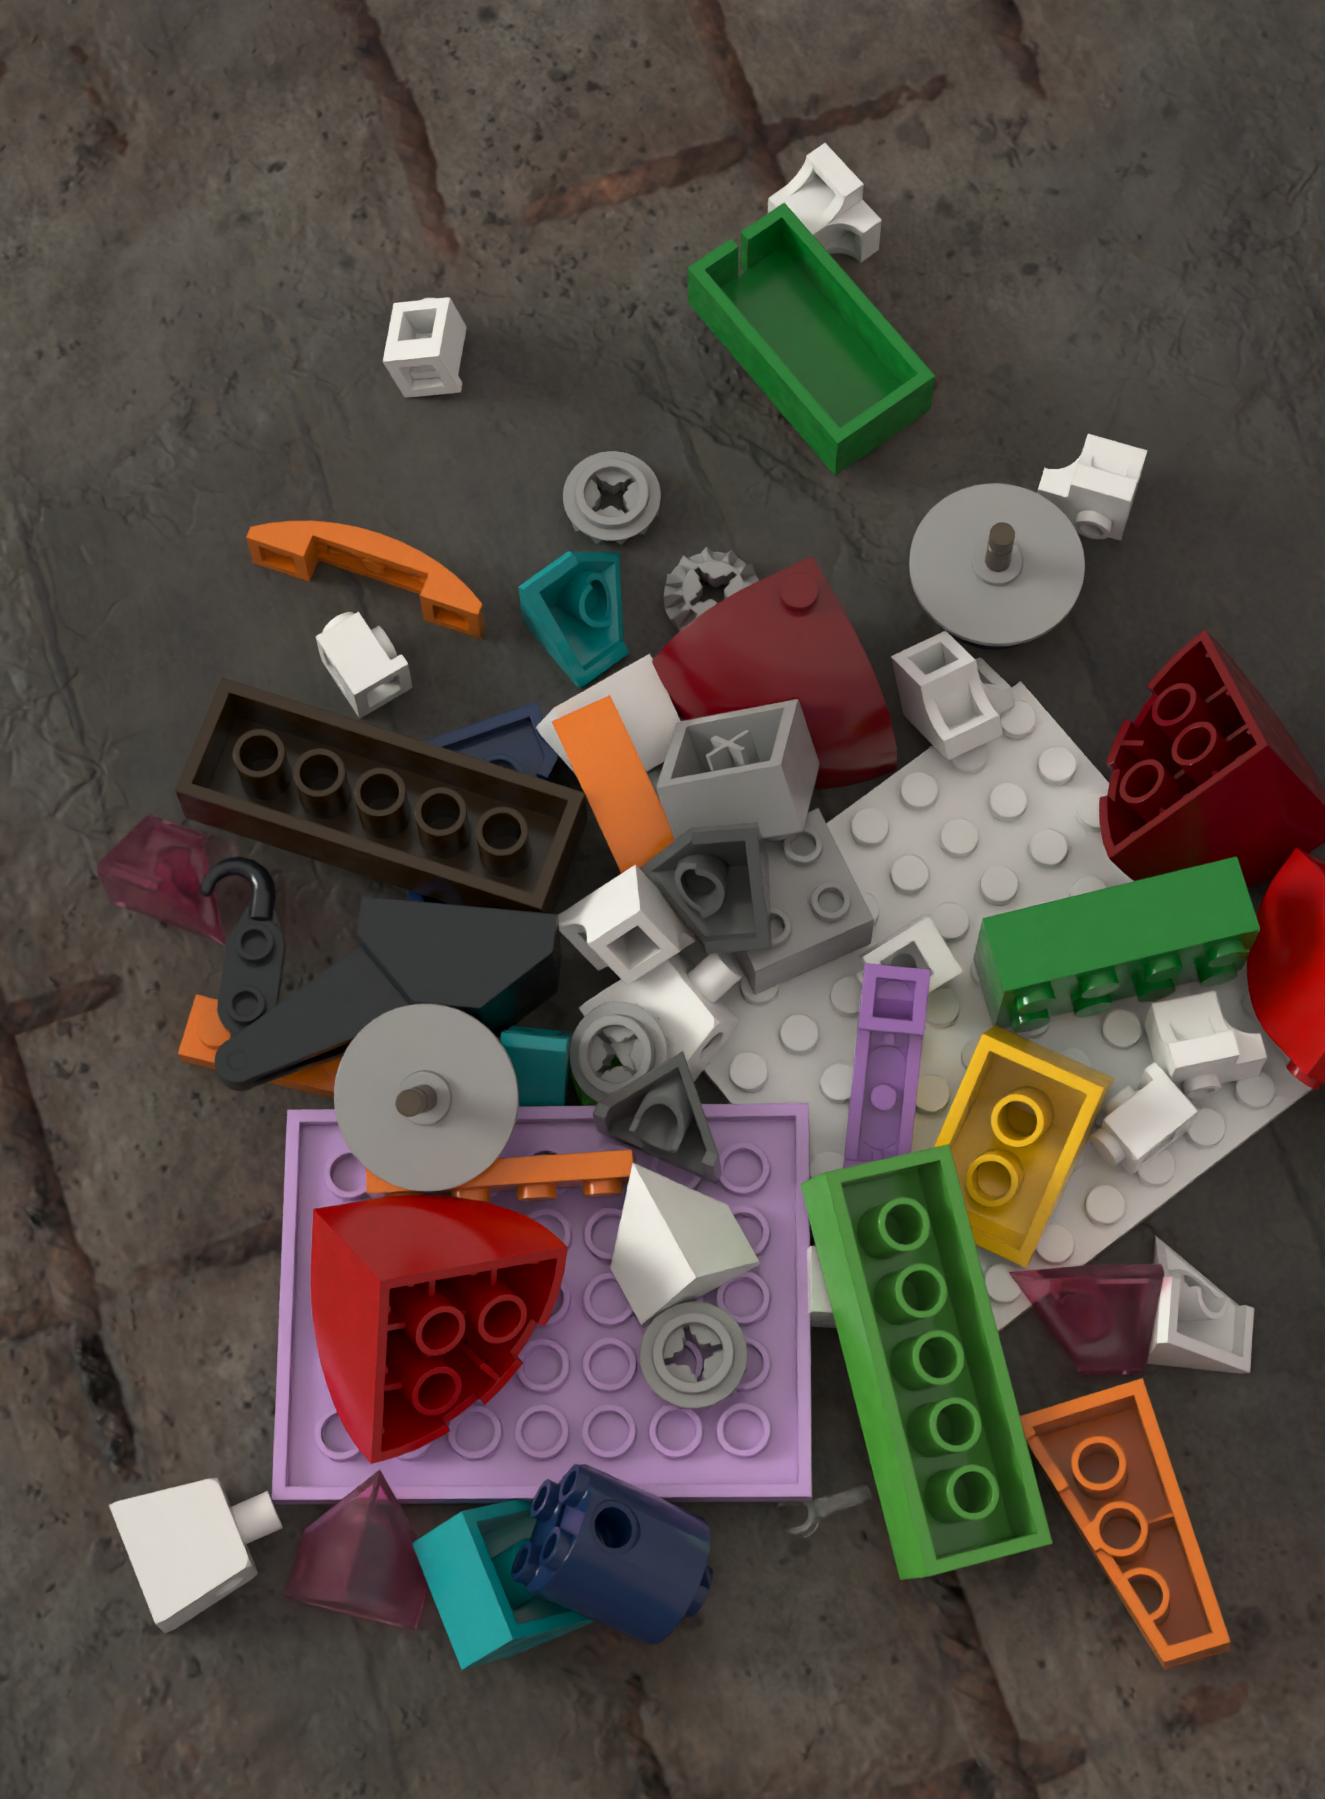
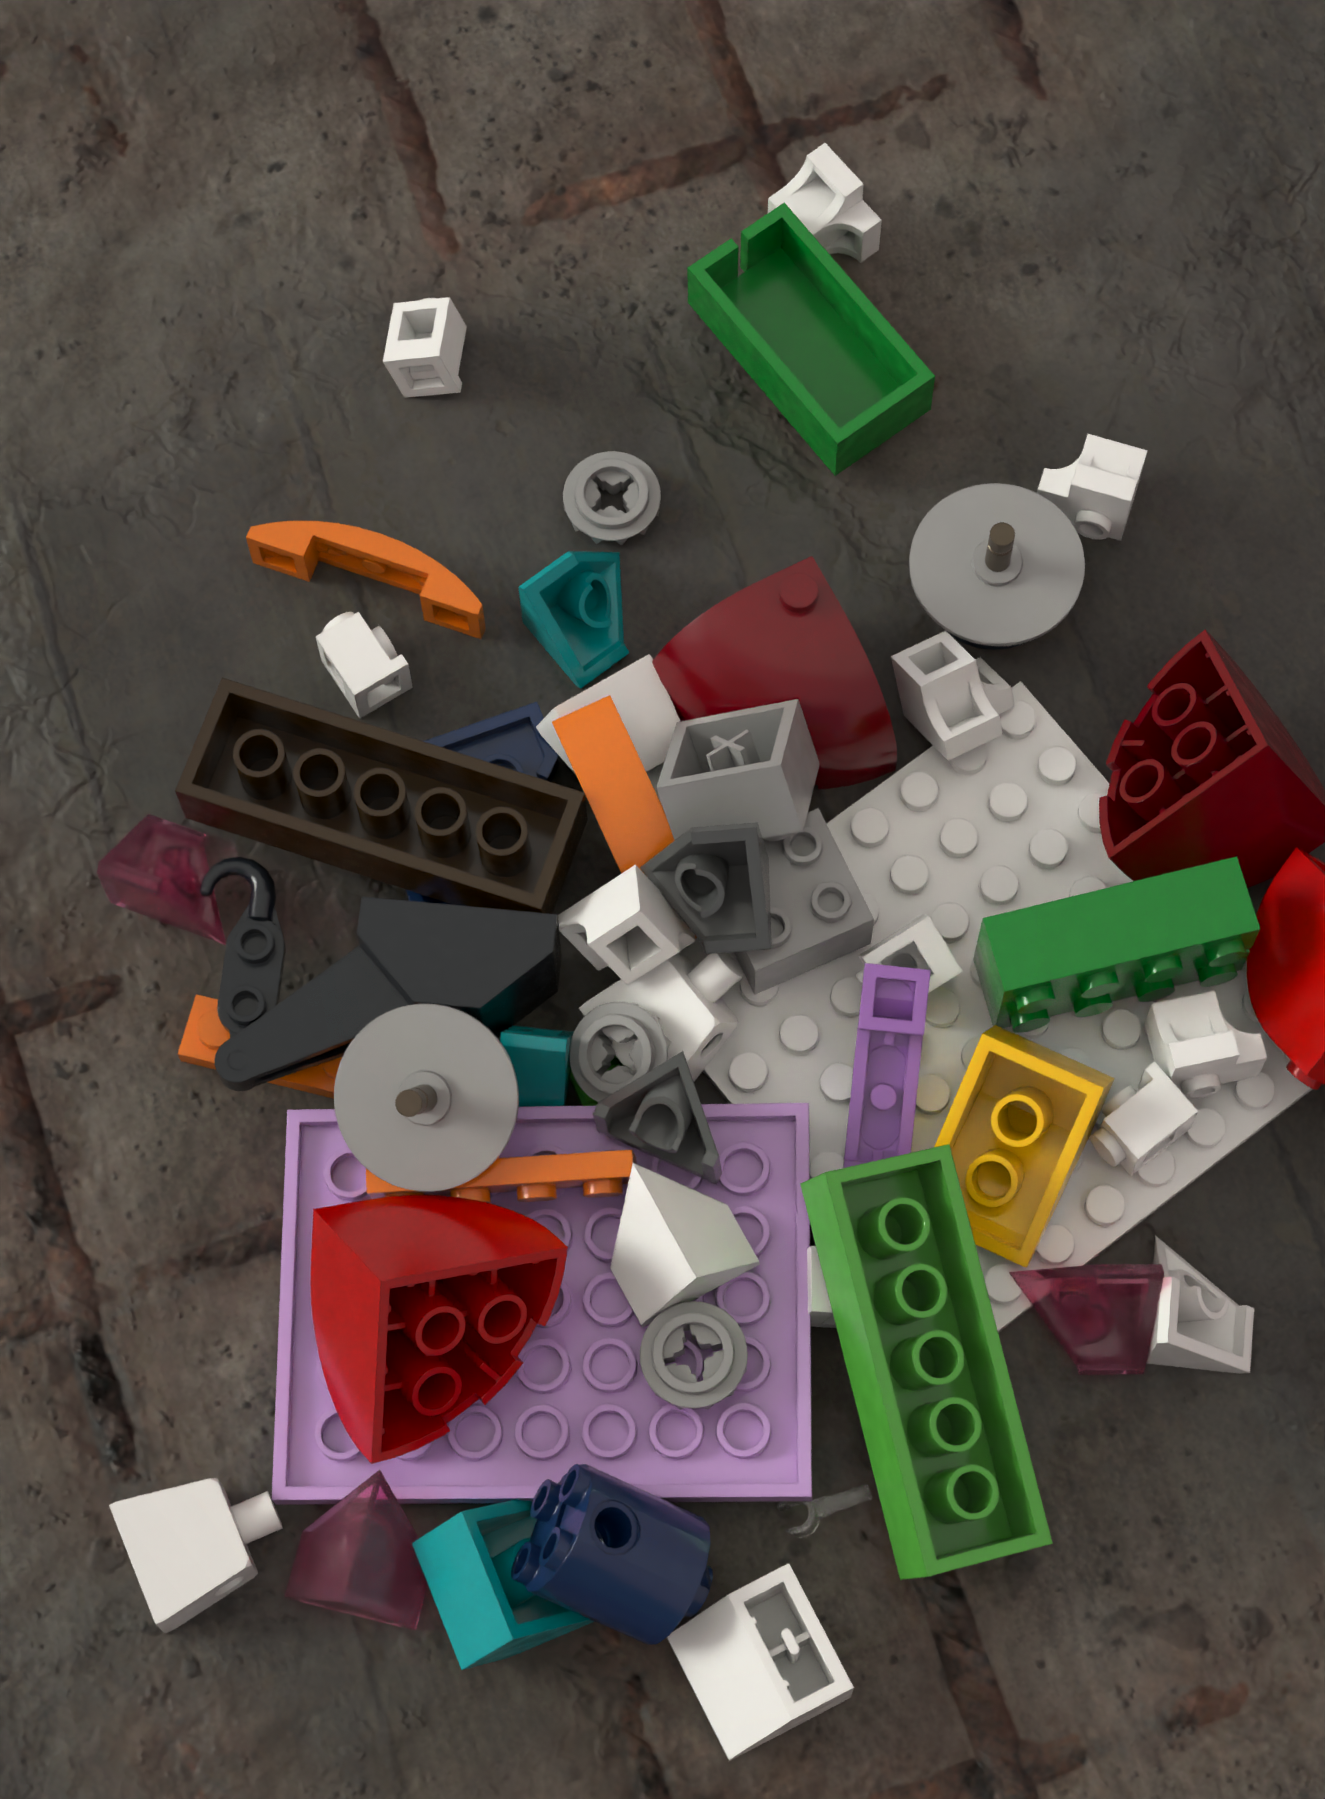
(684, 585): light grey gear -> none
(760, 1662): none -> white slope
(1124, 1499): orange wedge -> none

